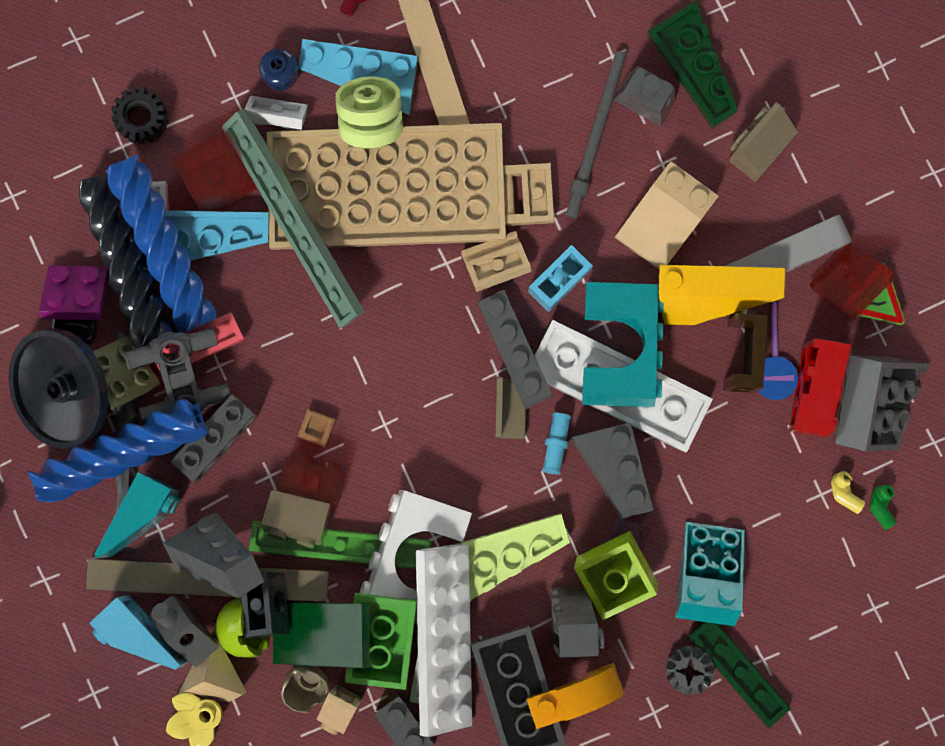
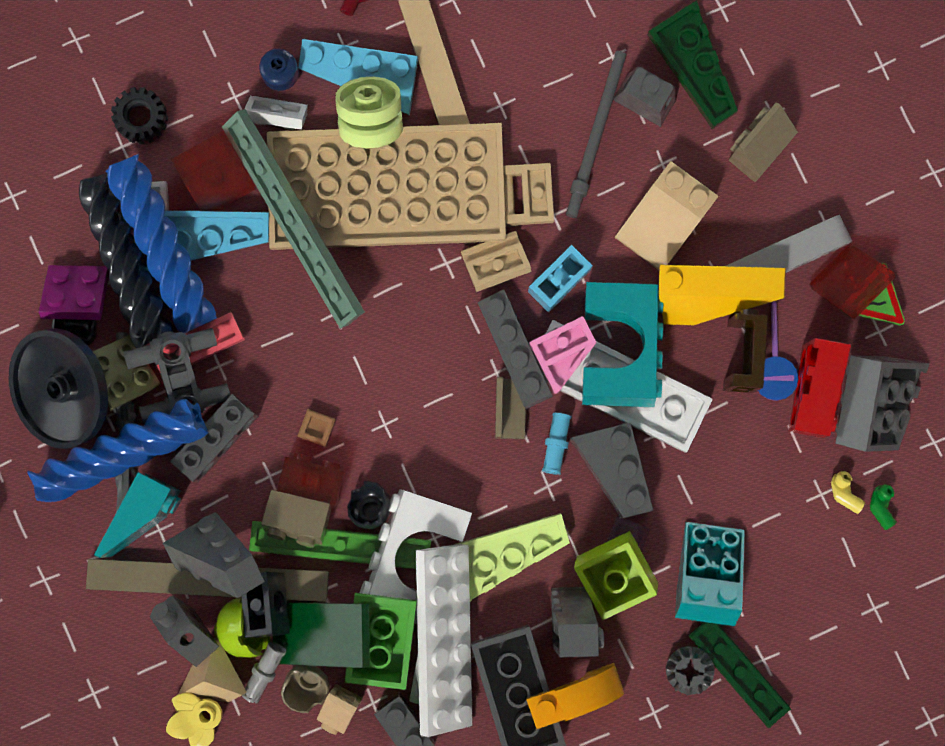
(130, 629): medium azure slope -> none
(263, 672): none -> light grey pin
(369, 505): none -> black hair
(563, 351): none -> bright pink wing

